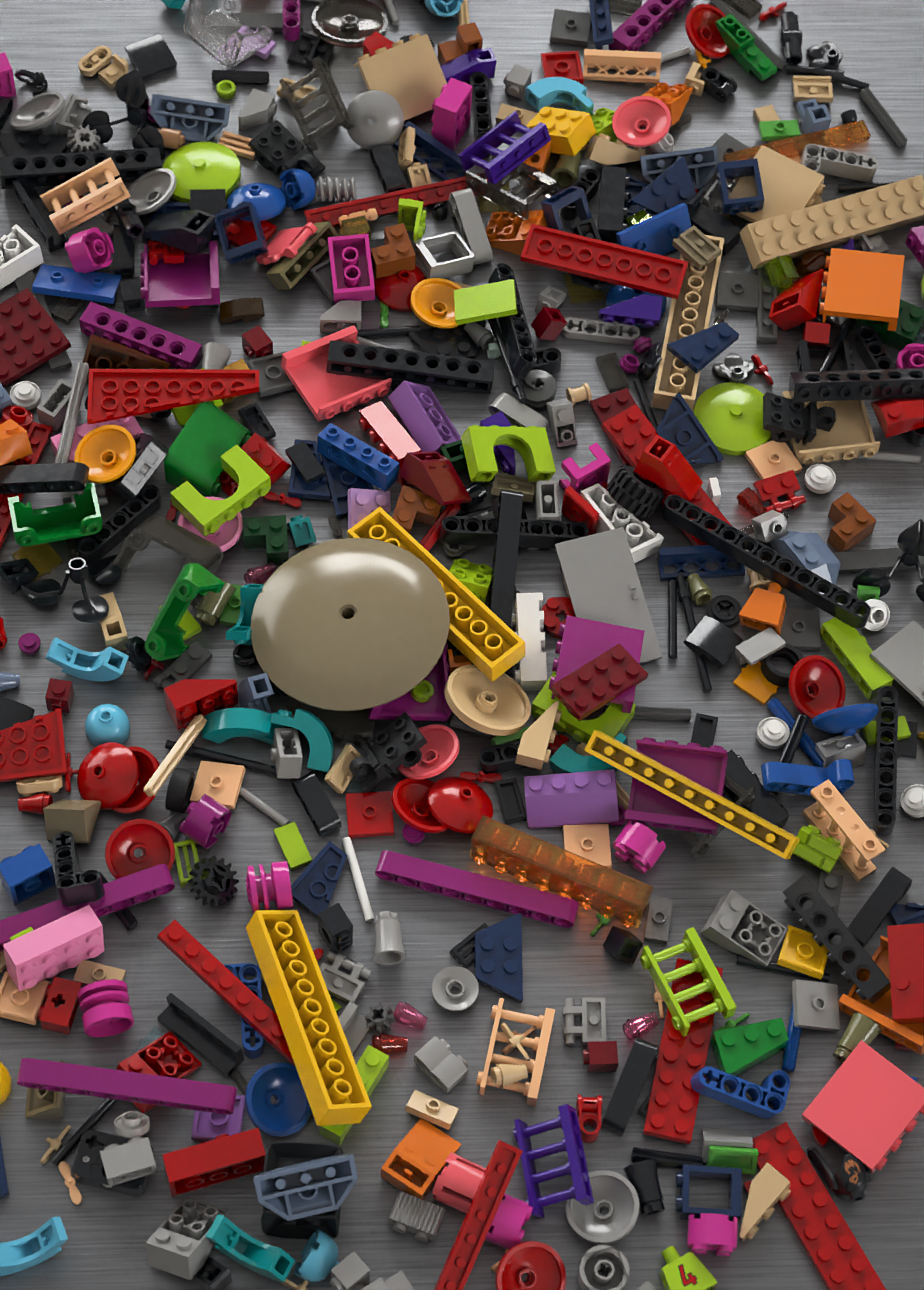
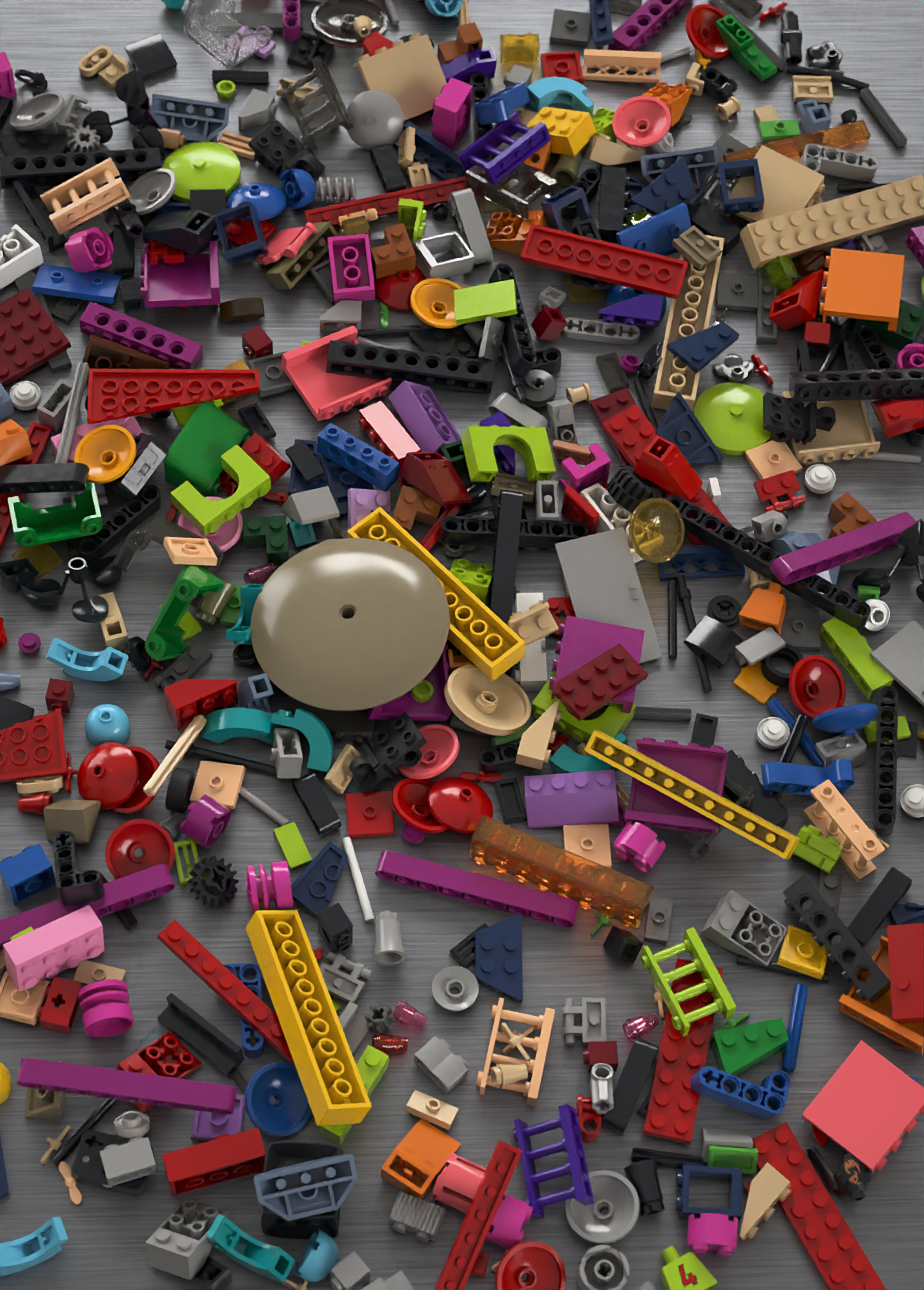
(19, 415): red plate -> none
(190, 551): none -> light nougat plate
(215, 356): light grey plant -> none
(311, 506): none -> light grey slope
(363, 22): none -> tan cone
(480, 1265): none -> red tile
(491, 339): none -> flat silver plate
(499, 105): none -> blue beam
(519, 48): none -> clear yellow brick
(534, 623): none -> tan bracket
(578, 453): none -> nougat plate
(601, 1088): none -> light grey piece
(642, 344): magenta plate -> none
(664, 526): none -> clear yellow dish
(700, 592): olive cone -> none
(726, 109): none -> tan bush
(750, 502): clear red cone -> none
(816, 1005): light grey plate -> none
(840, 549): none -> magenta beam
(858, 1029): olive plant -> none

